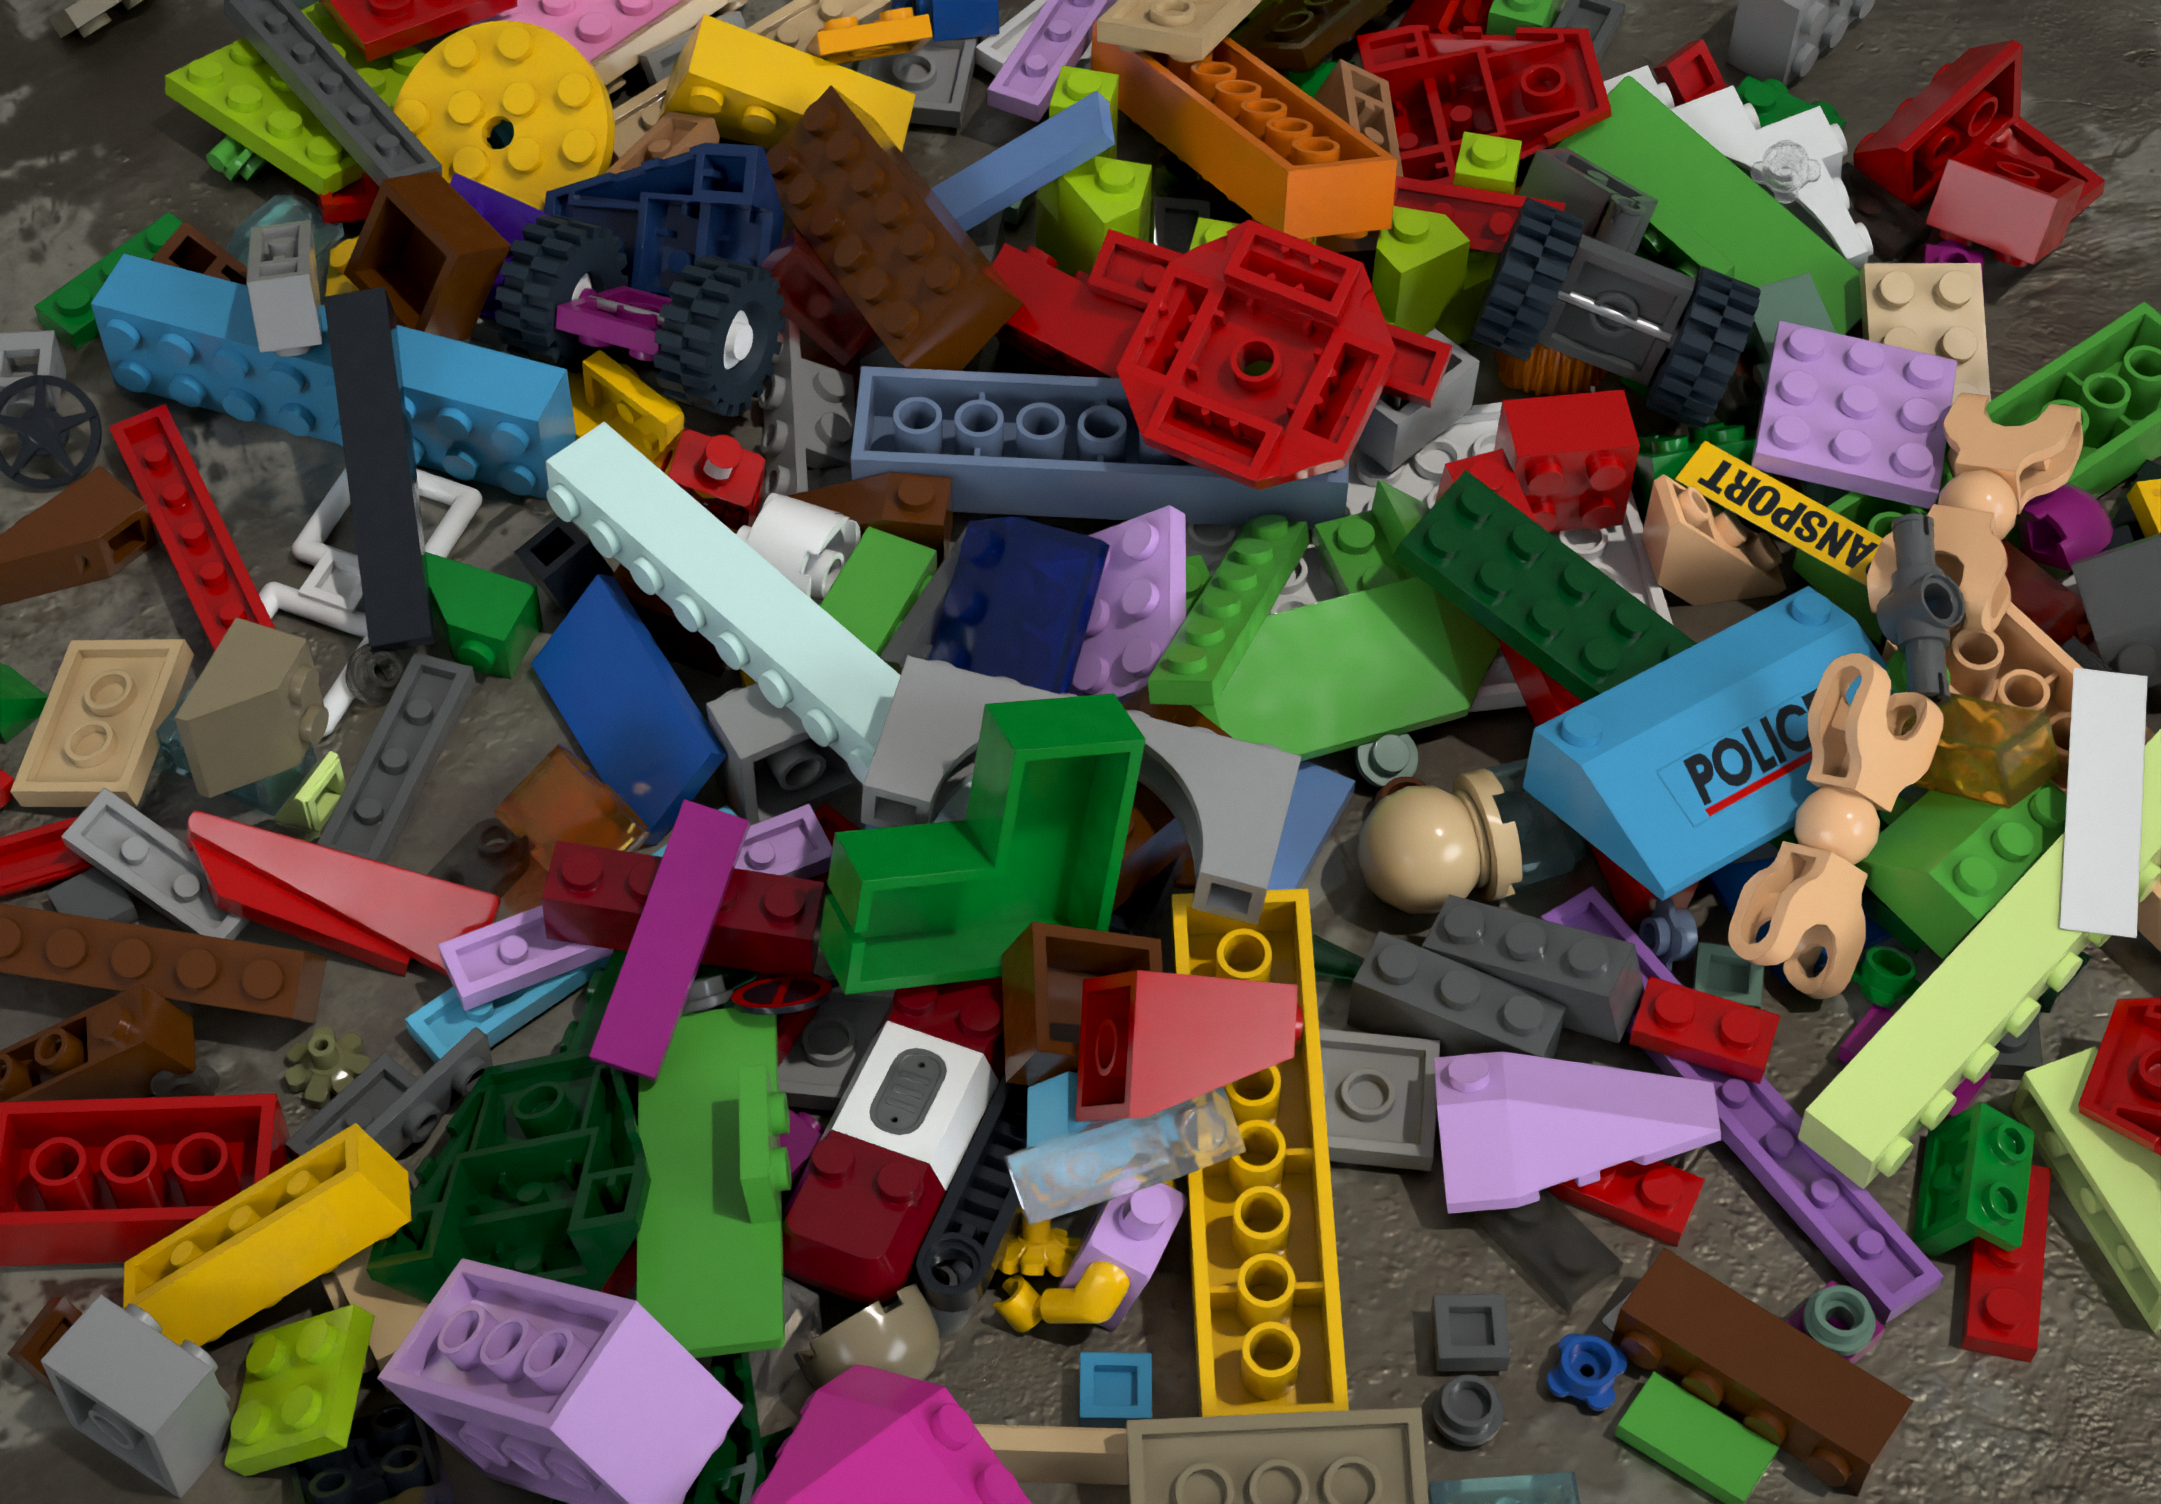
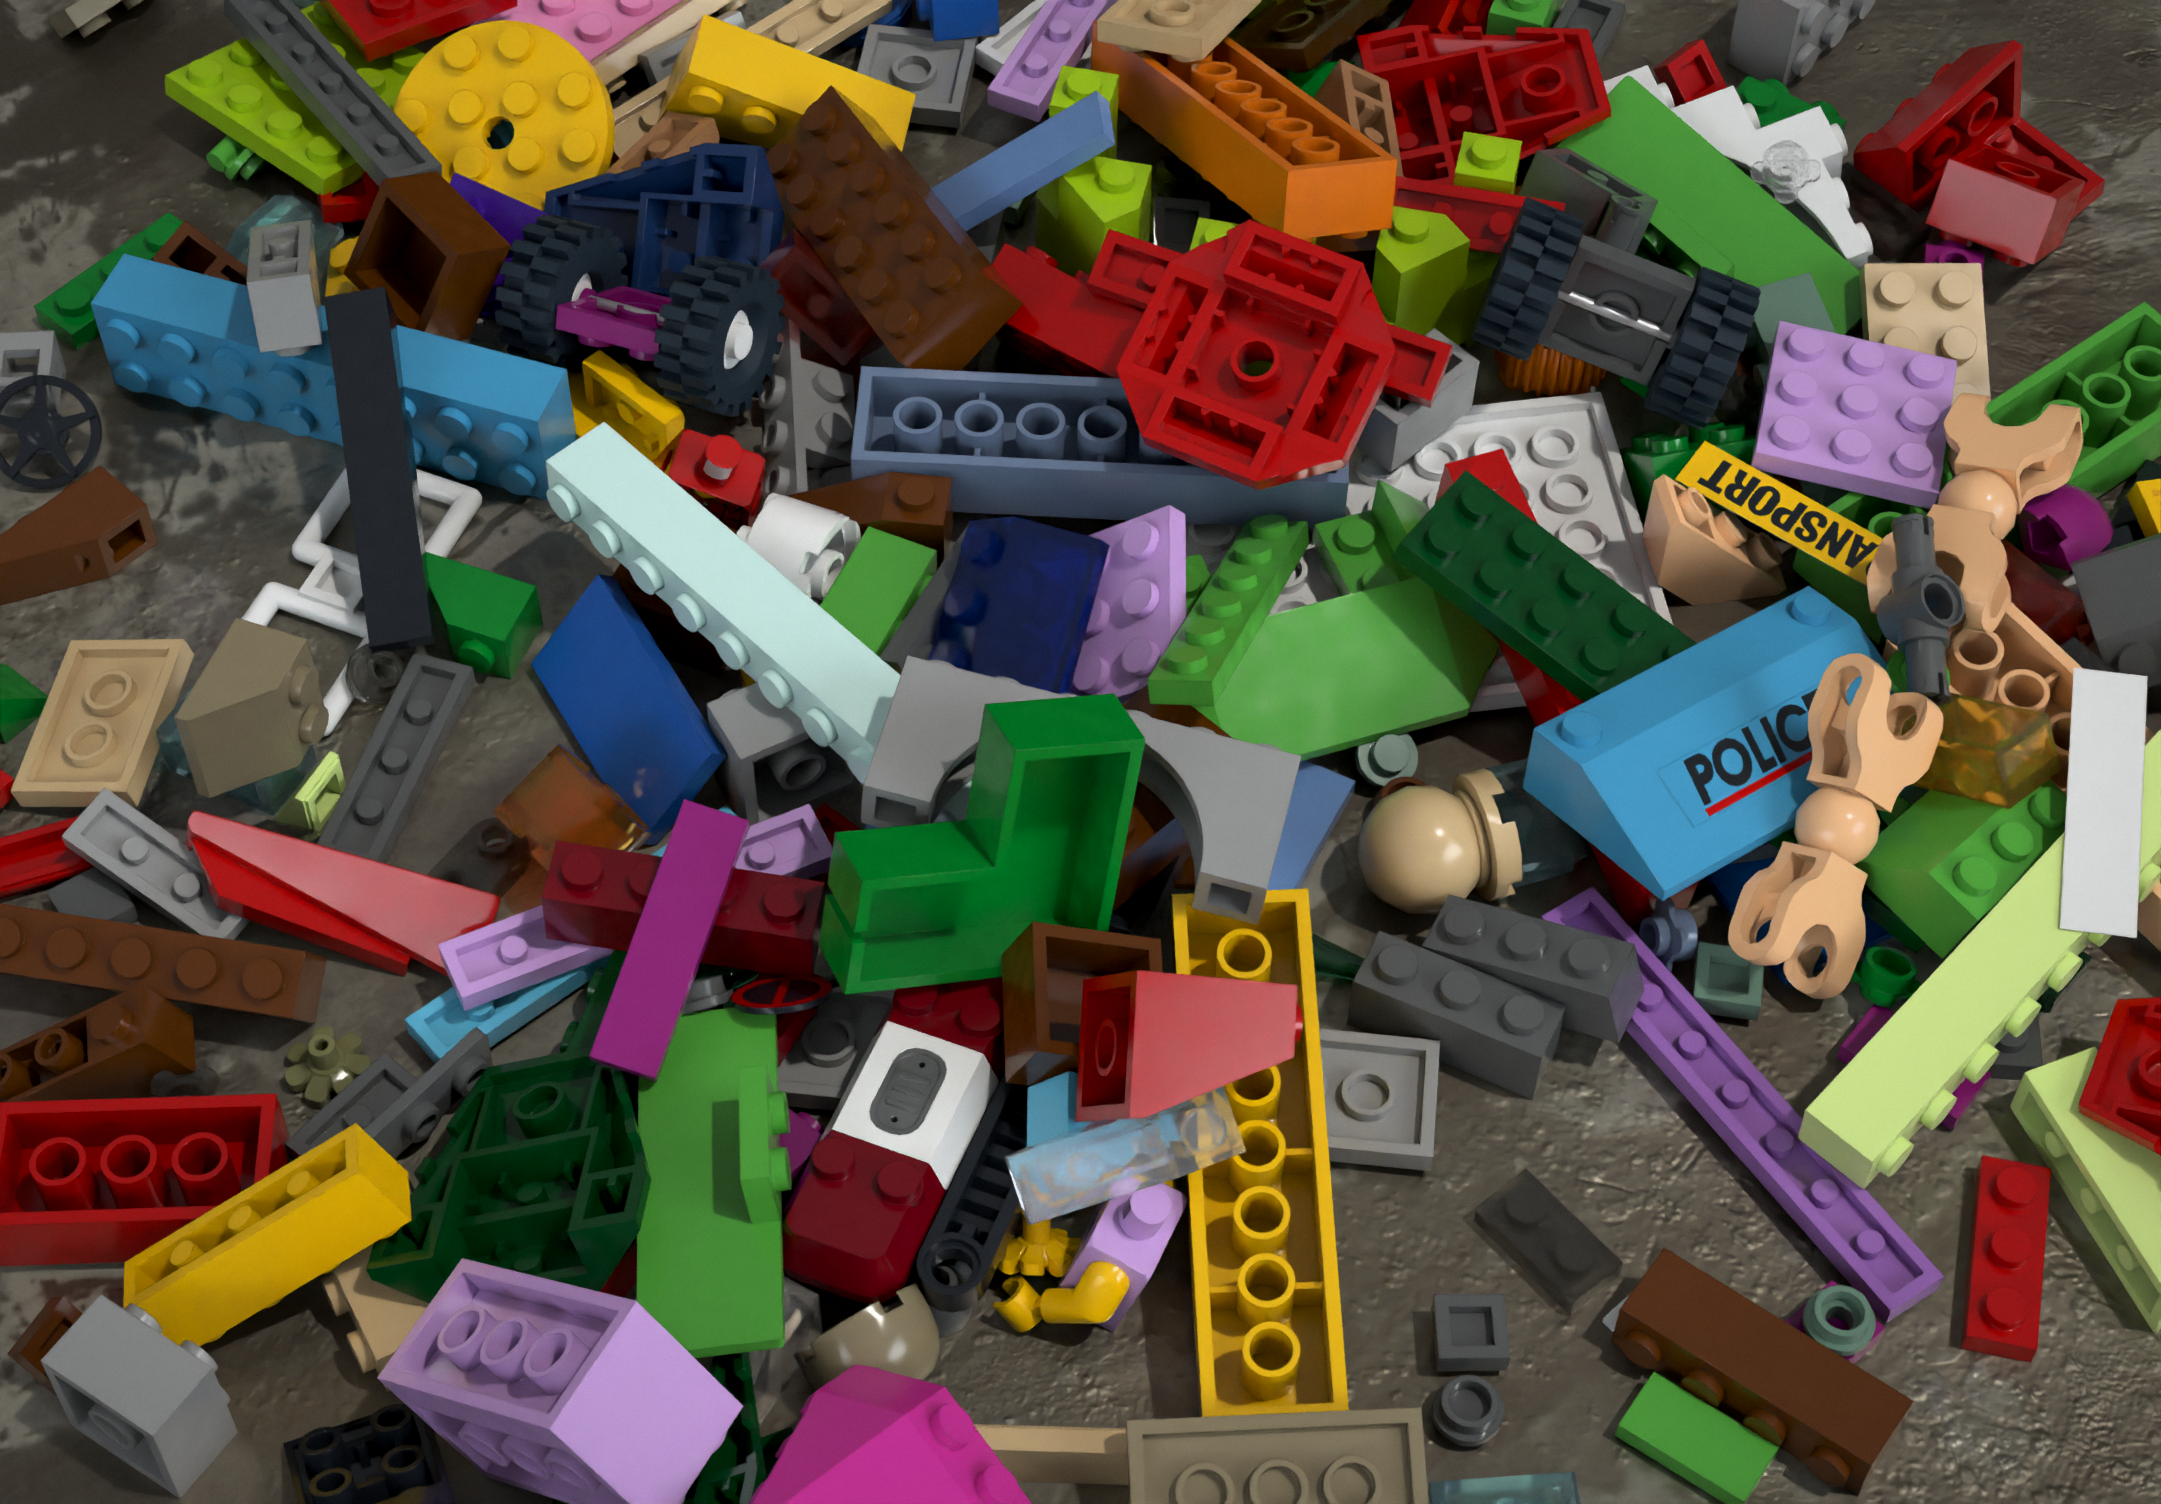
(188, 523): red plate -> none
(299, 1391): lime plate -> none
(562, 562): black brick -> none
(891, 35): light orange plate -> none
(1114, 1388): dark azure plate -> none
(1542, 1121): lavender wedge -> none
(1571, 457): red brick -> none
(1590, 1352): blue plate -> none
(1642, 1197): red plate -> none
(1704, 1029): red plate -> none
(1974, 1181): green bracket -> none

